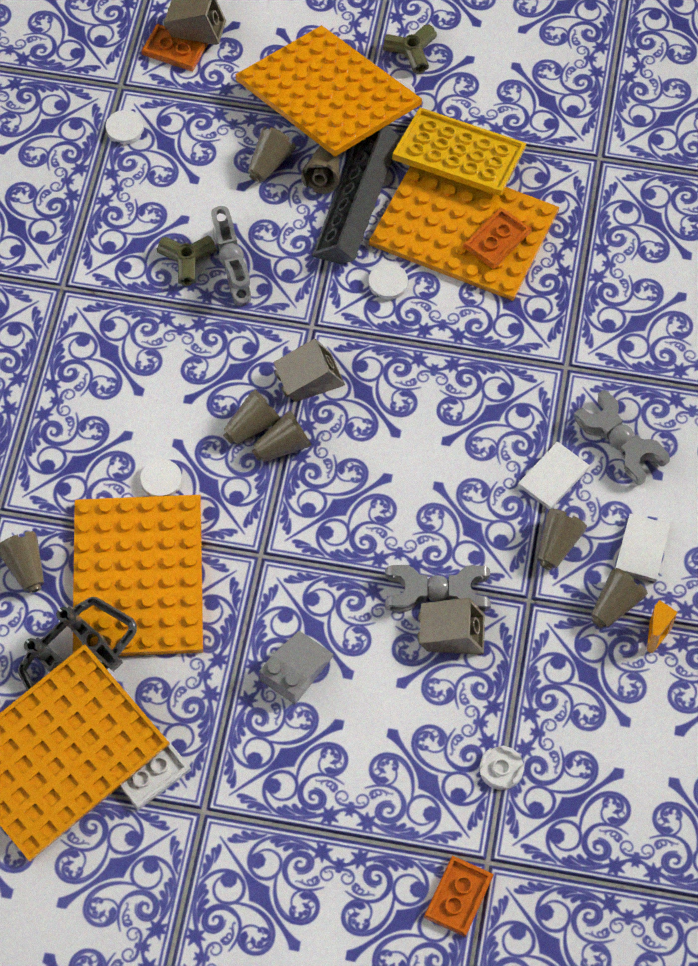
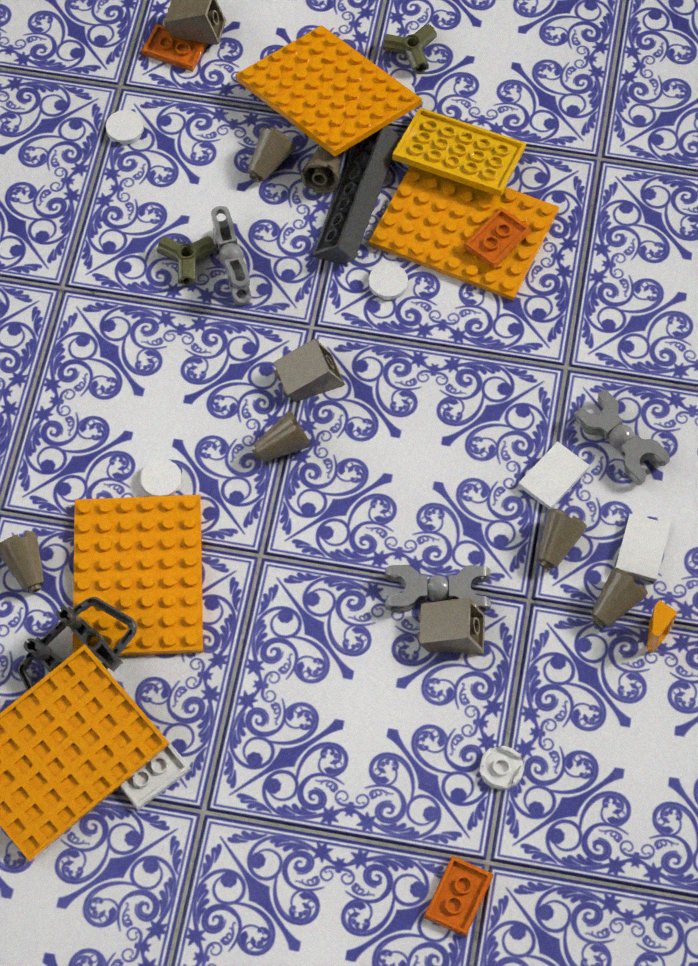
(250, 419): dark tan cone -> none
(295, 666): light grey slope -> none

